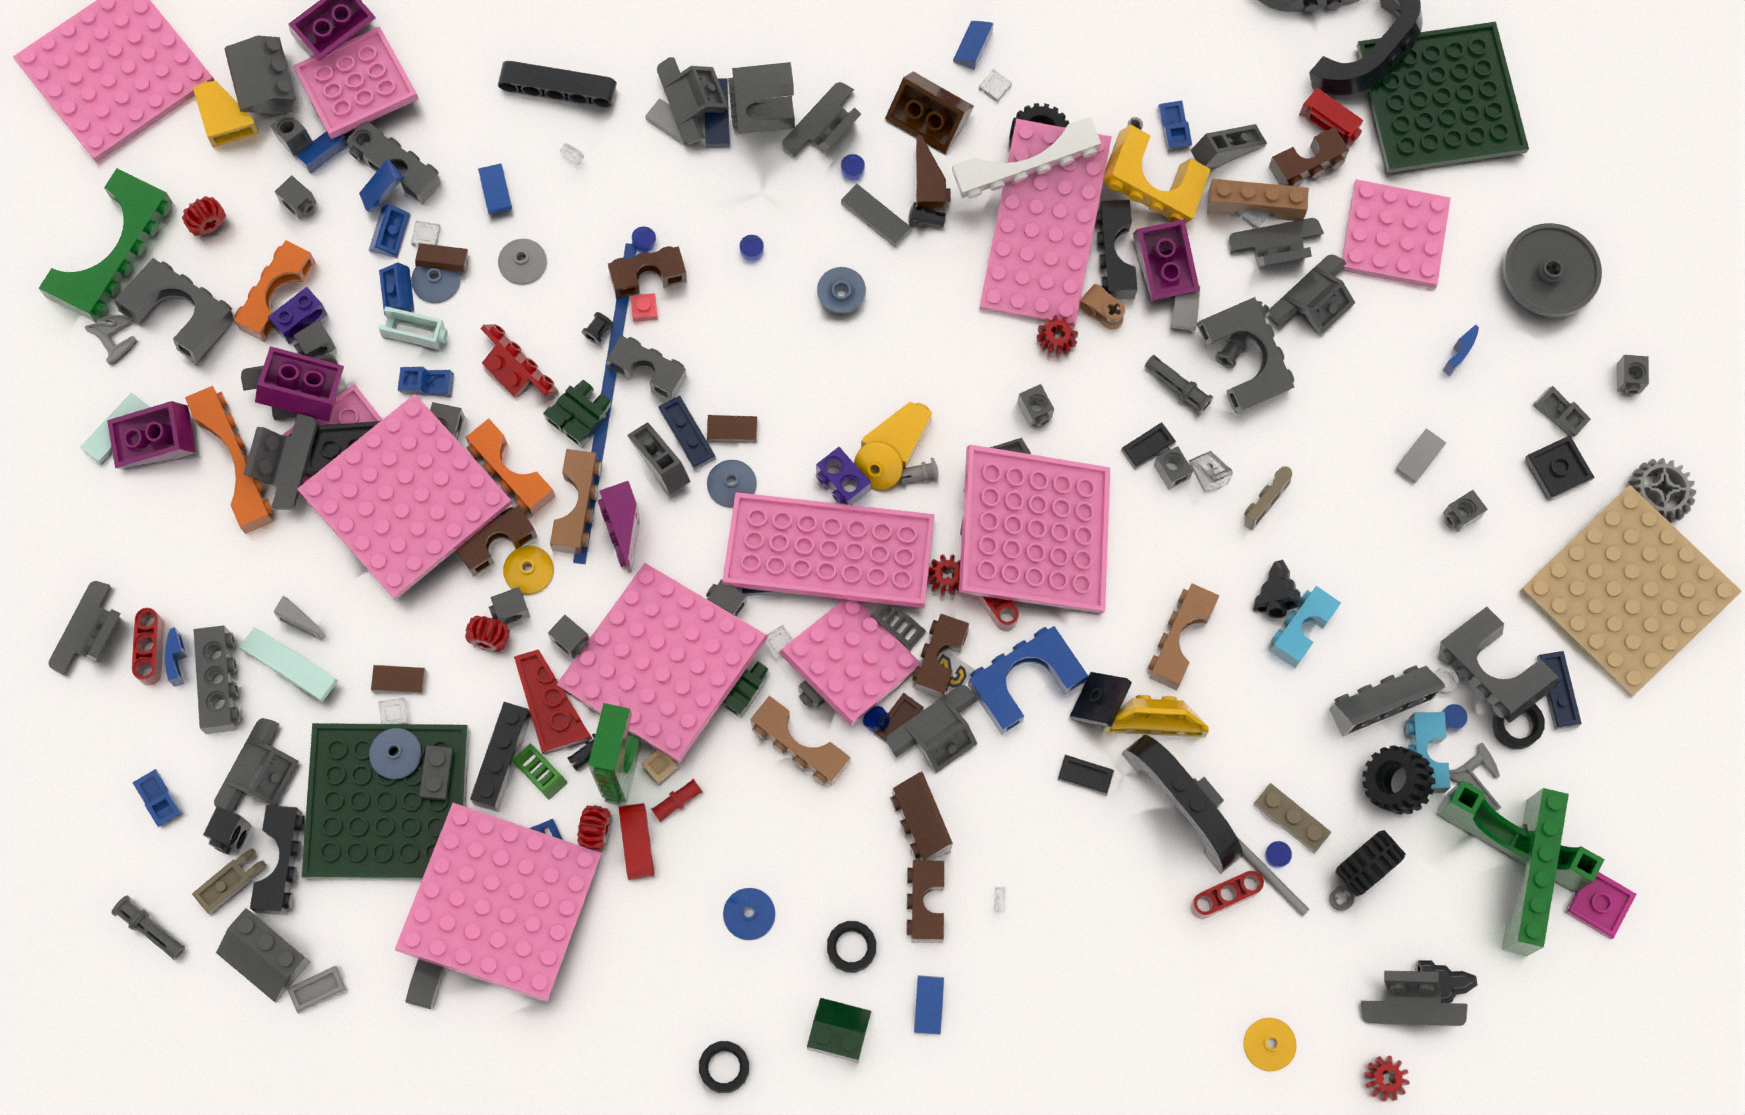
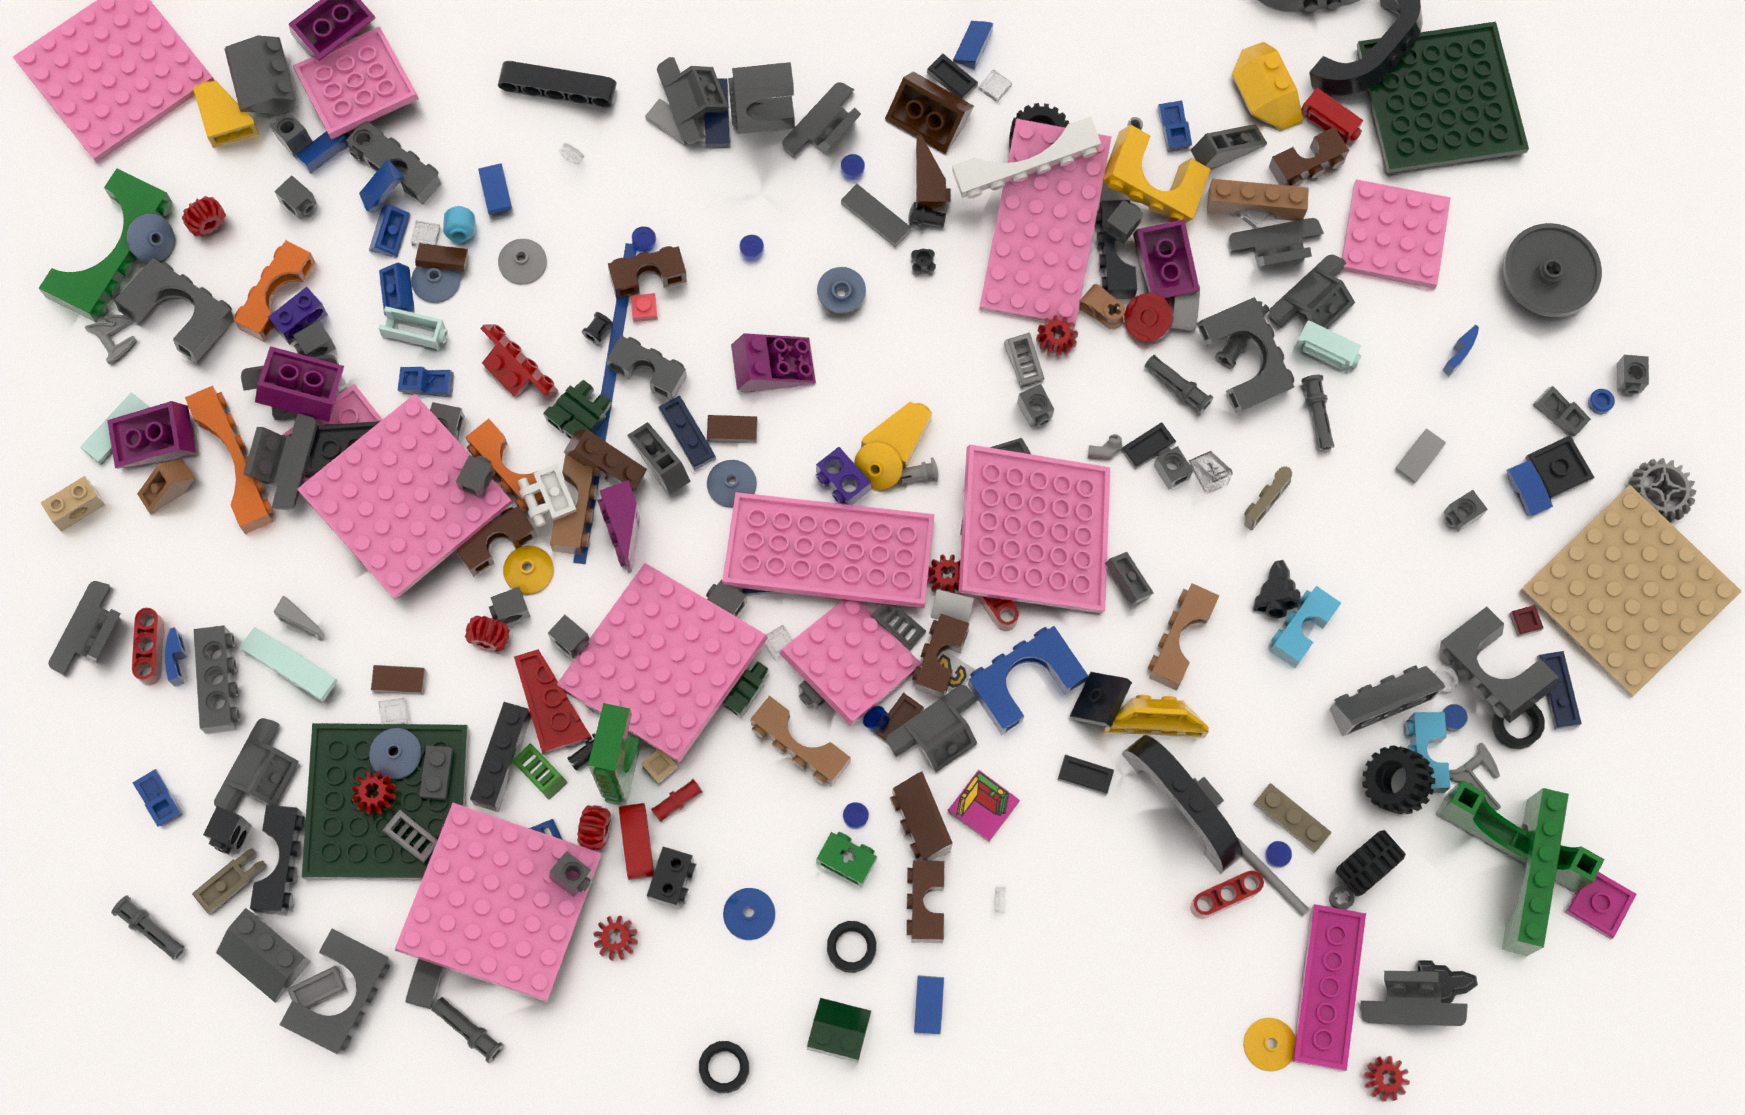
(72, 503): none -> tan brick
(140, 237): none -> sand blue dish
(165, 484): none -> medium nougat slope
(333, 1030): none -> dark grey arch
(368, 801): none -> red gear
(388, 830): none -> light grey slope
(459, 224): none -> medium azure head
(475, 476): none -> dark grey brick
(476, 1037): none -> dark grey pin
(554, 492): none -> white plate
(566, 864): none -> dark grey brick
(595, 452): none -> reddish brown arch
(606, 940): none -> red gear
(671, 878): none -> black brick
(772, 362): none -> magenta slope
(853, 871): none -> green brick
(855, 815): none -> clear blue tile
(918, 255): none -> black plate
(952, 76): none -> black tile
(952, 605): none -> white sticker
(983, 805): none -> tile
(1029, 347): none -> light grey slope
(1108, 450): none -> light grey arm
(1123, 221): none -> dark grey brick
(1129, 578): none -> dark grey plate
(1148, 317): none -> red tile
(1267, 86): none -> yellow wedge
(1317, 402): none -> dark grey pin
(1328, 347): none -> light aqua window
(1329, 987): none -> dark pink plate
(1526, 620): none -> dark red tile
(1530, 487): none -> blue slope
(1601, 401): none -> blue tile

